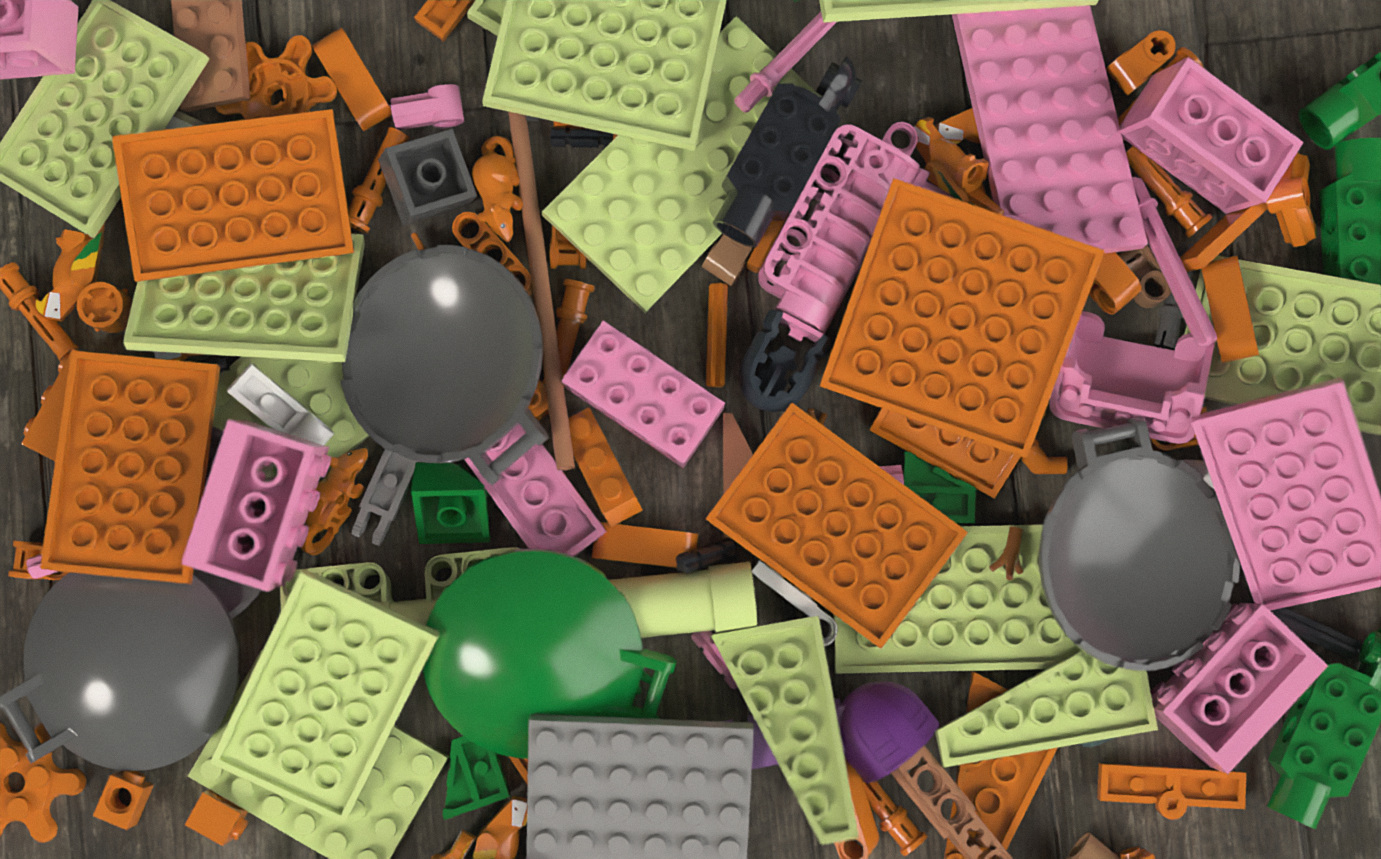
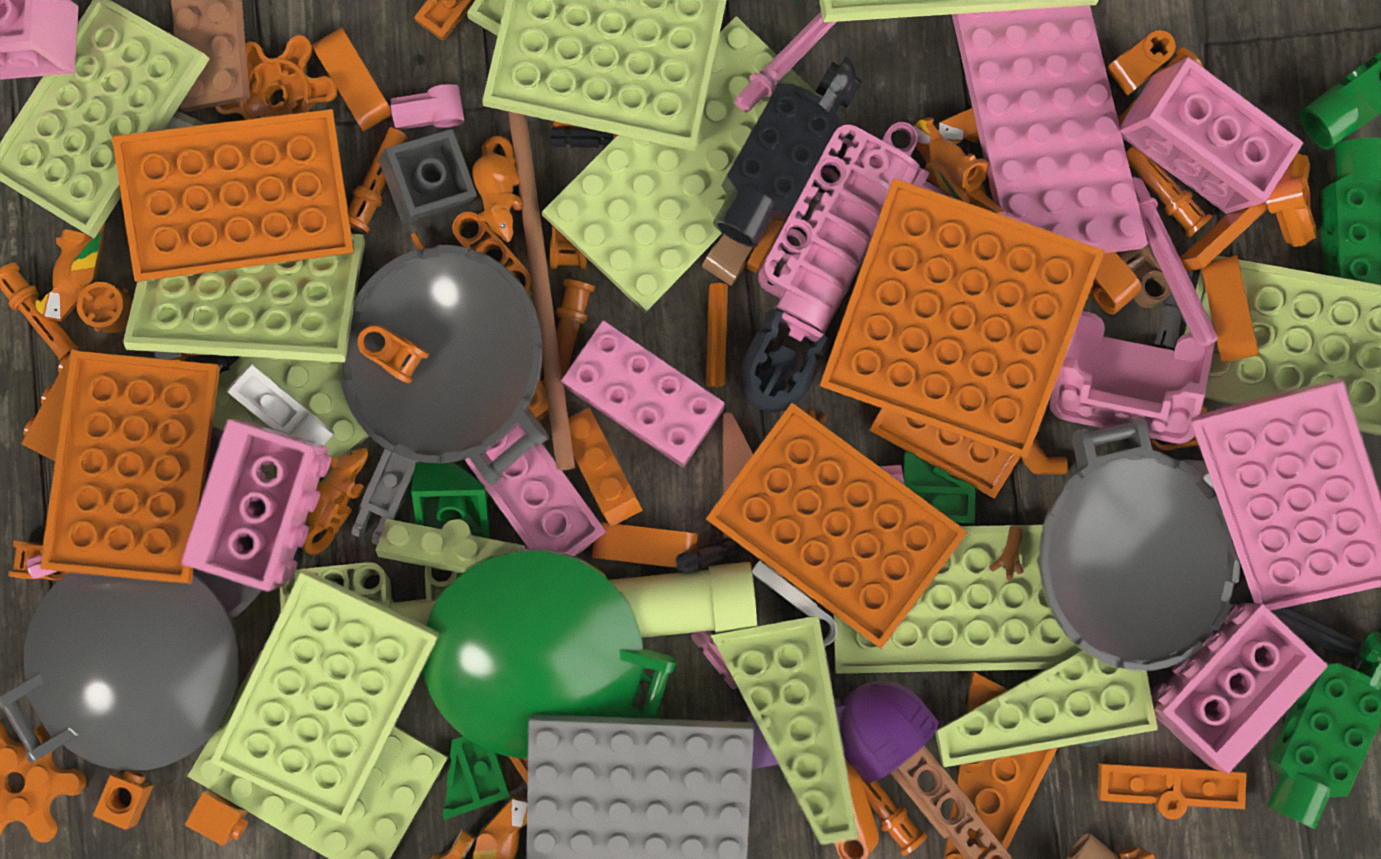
(393, 352): none -> orange piece
(444, 548): none -> yellowish green hinge

